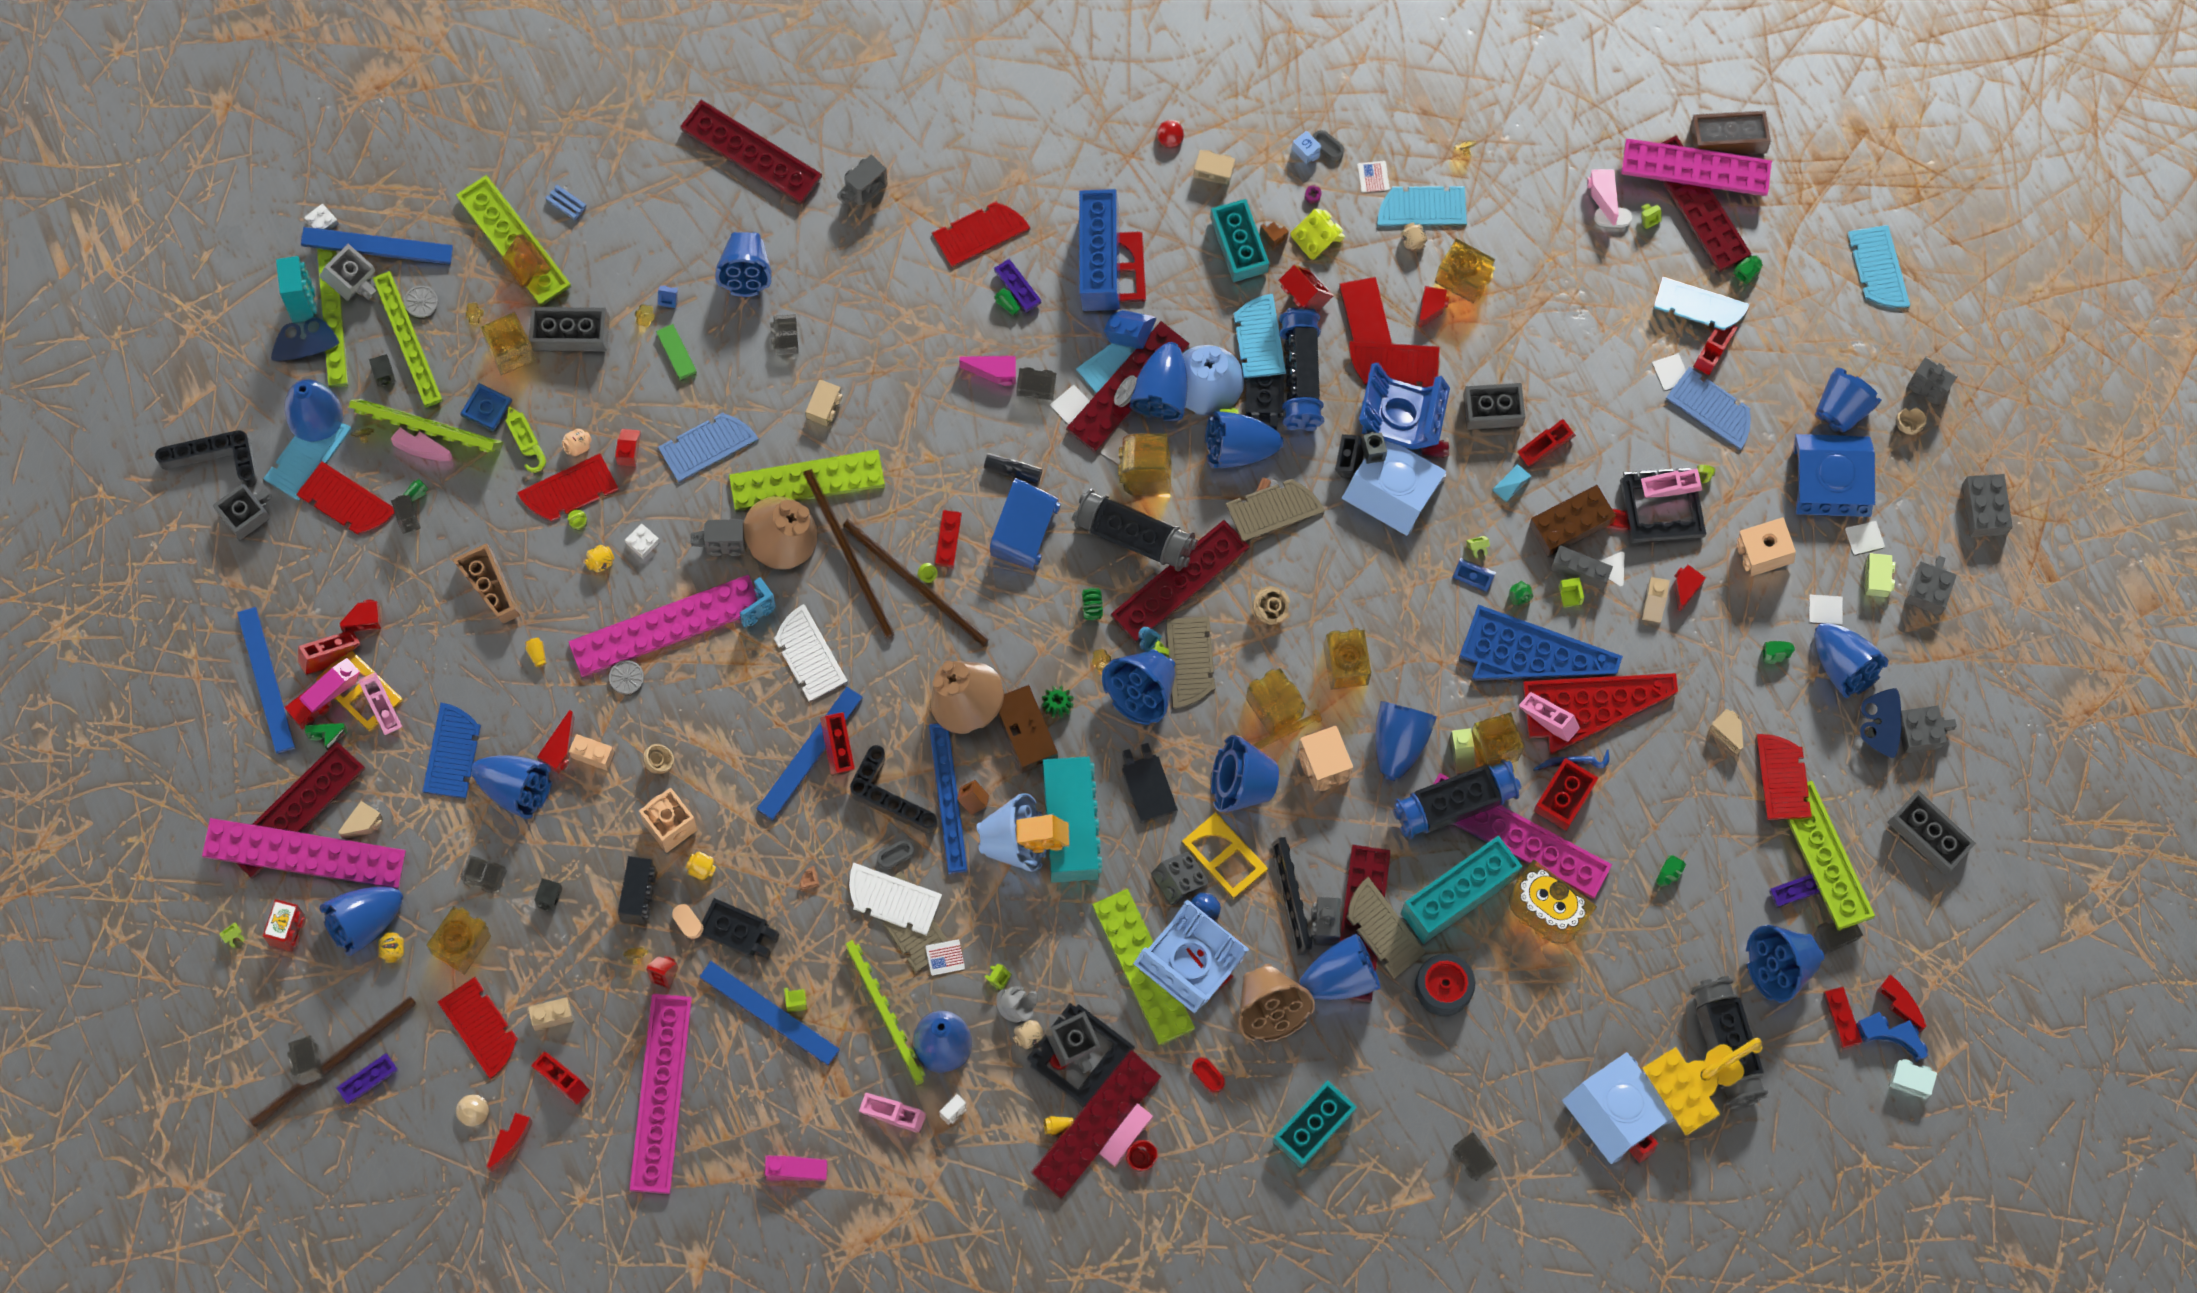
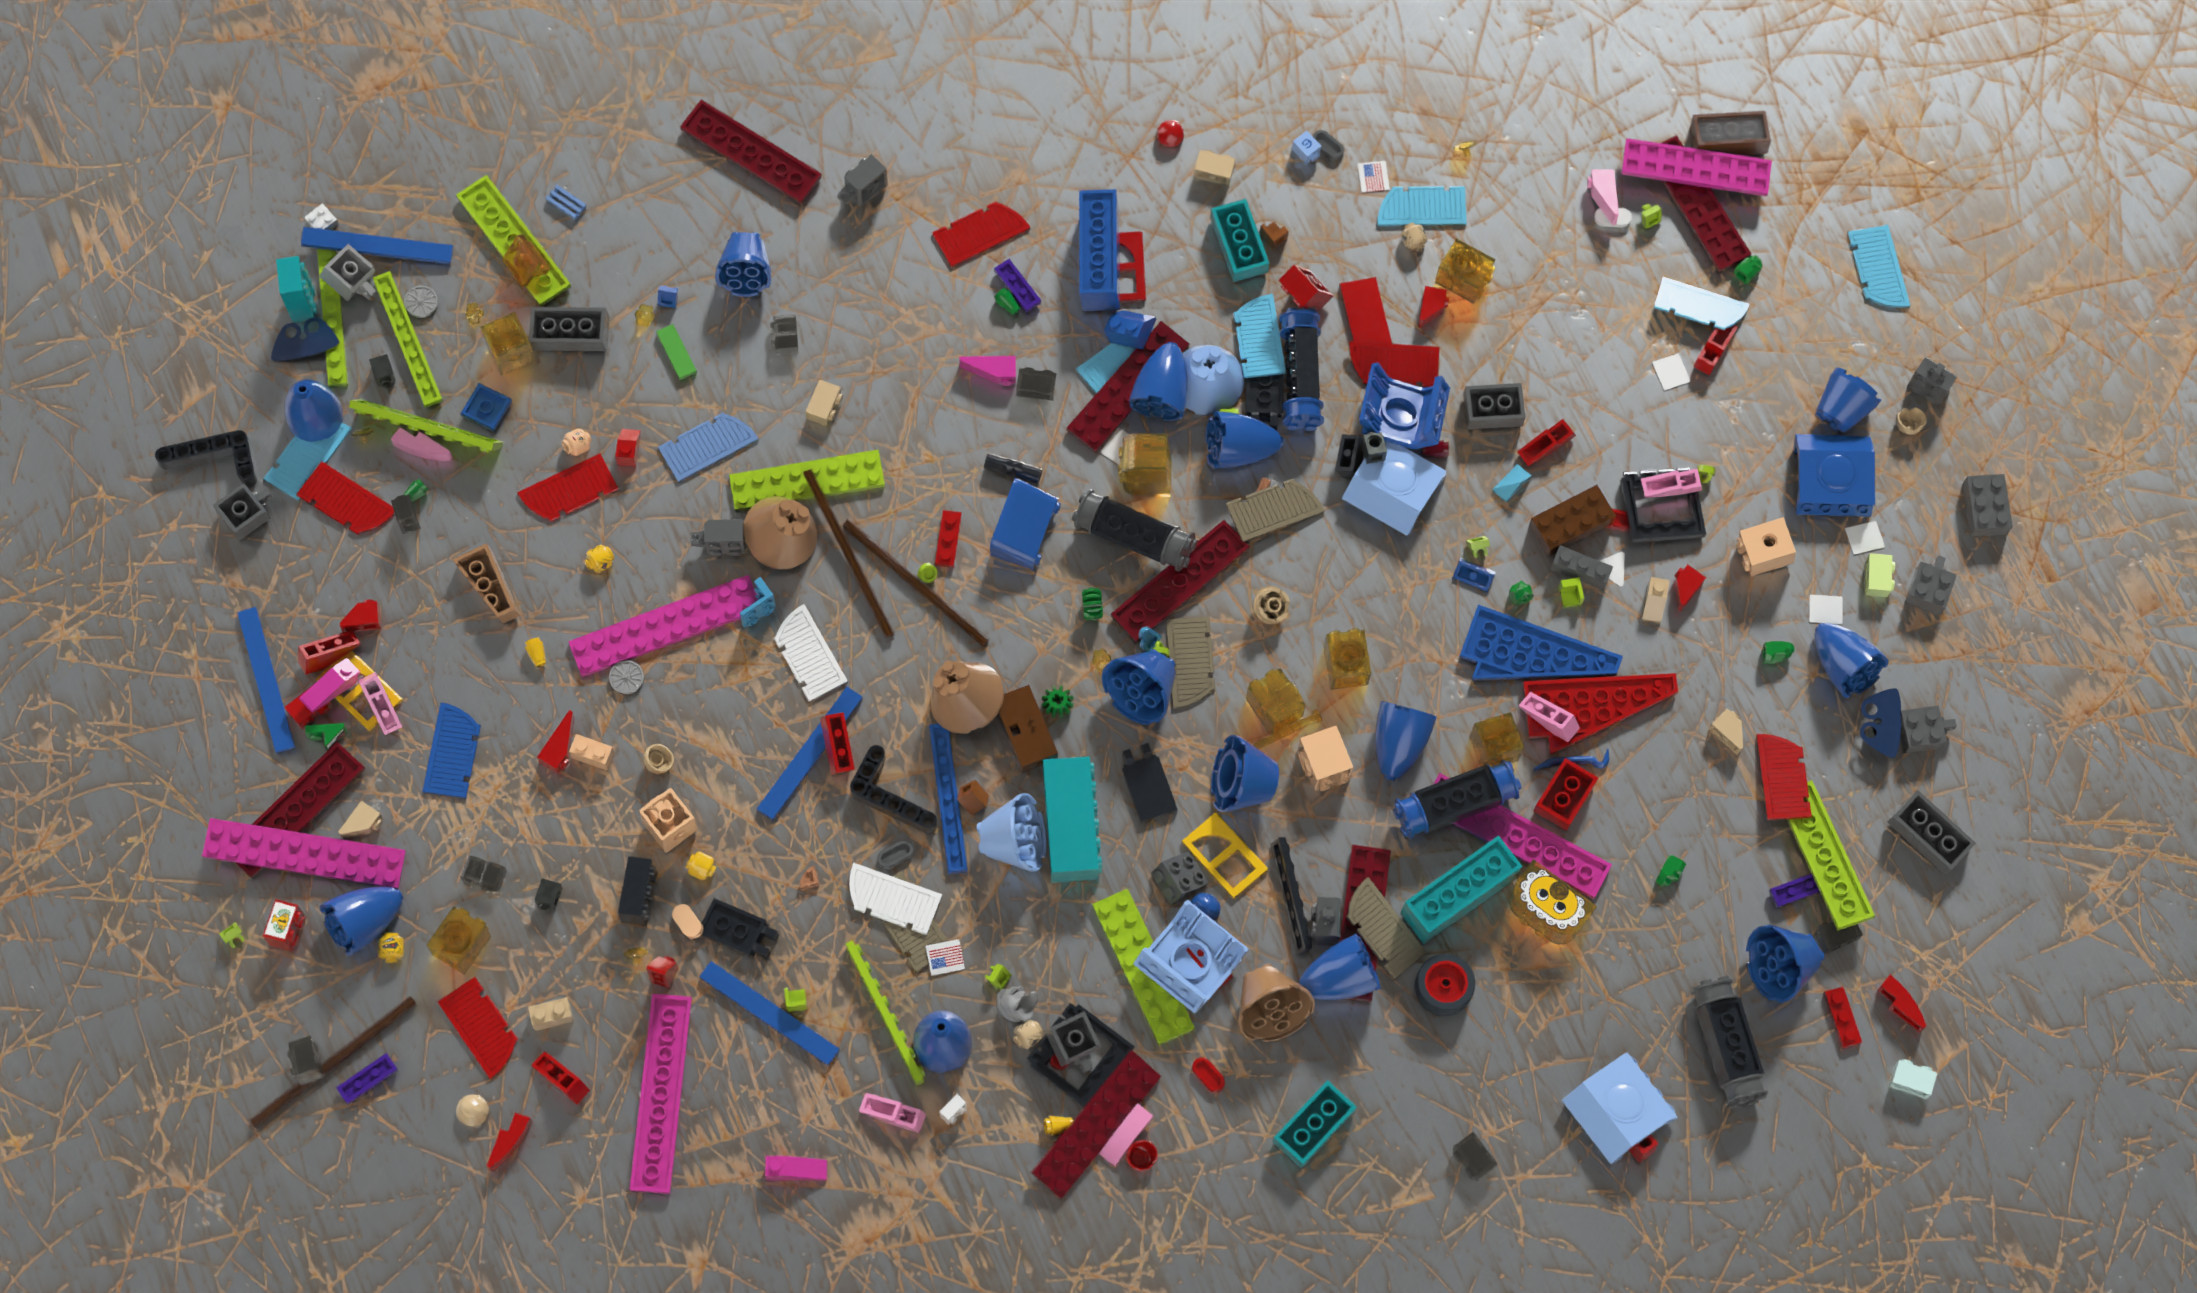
(504, 781): blue cylinder -> none
(525, 438): lime plate -> none
(577, 519): lime tile -> none
(642, 541): white piece -> none
(1042, 833): light orange brick -> none
(1070, 404): white sticker -> none
(1125, 391): light grey wheel -> none
(1316, 189): magenta bush -> none
(1316, 233): neon yellow bracket -> none
(1462, 750): yellowish green slope -> none
(1685, 1090): yellow plate -> none
(1712, 407): medium blue piece -> none
(1906, 1035): blue arch -> none

